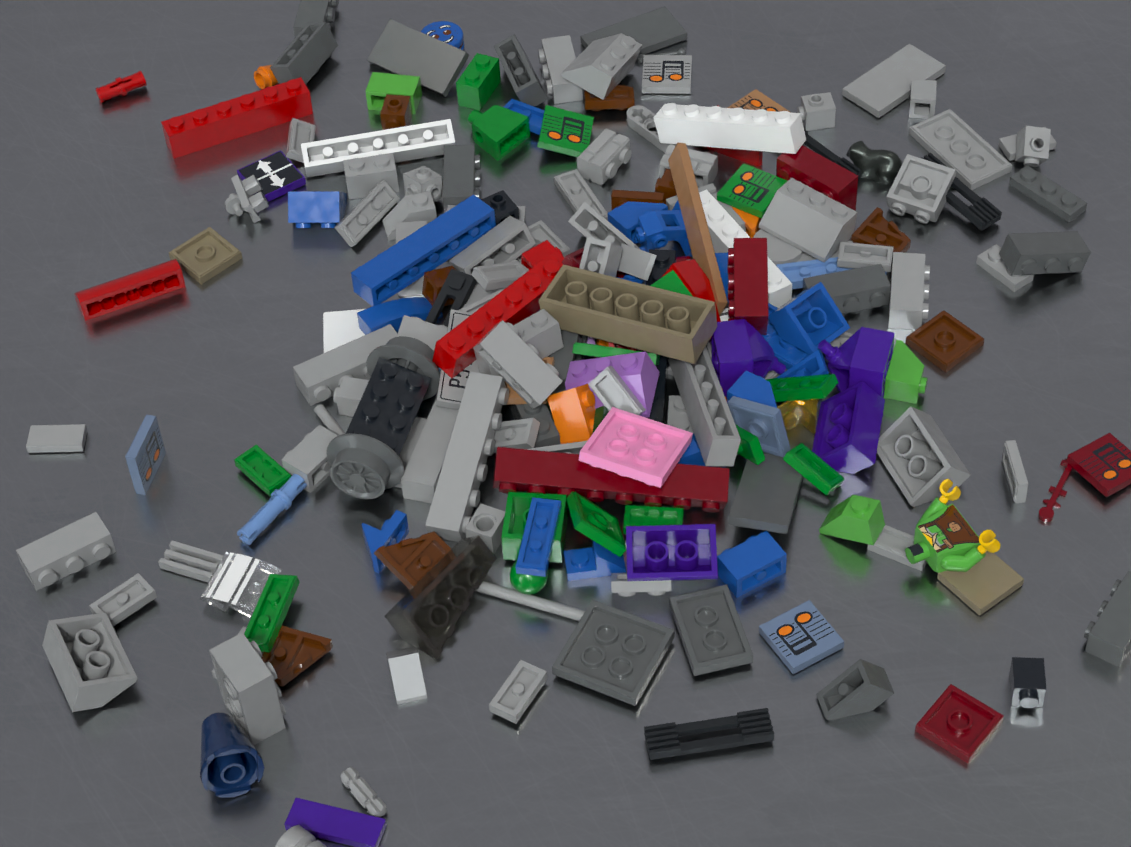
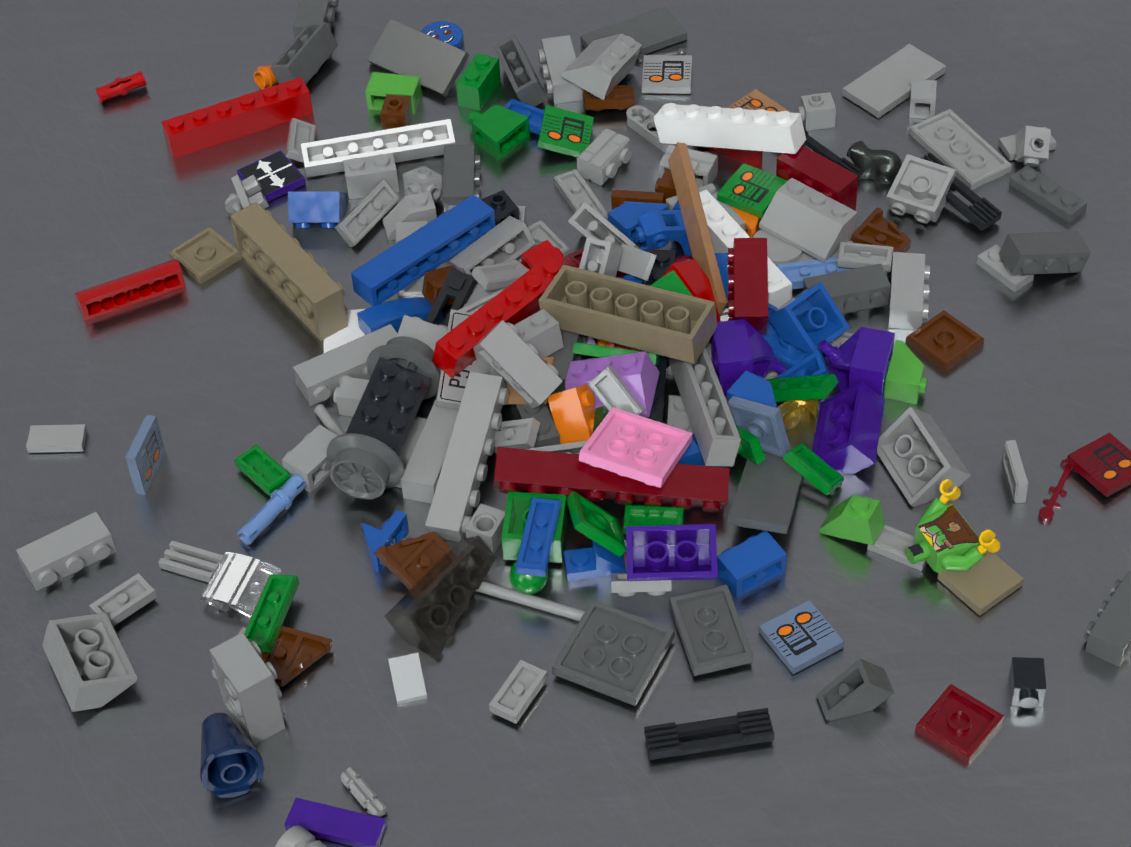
(290, 271): none -> dark tan brick

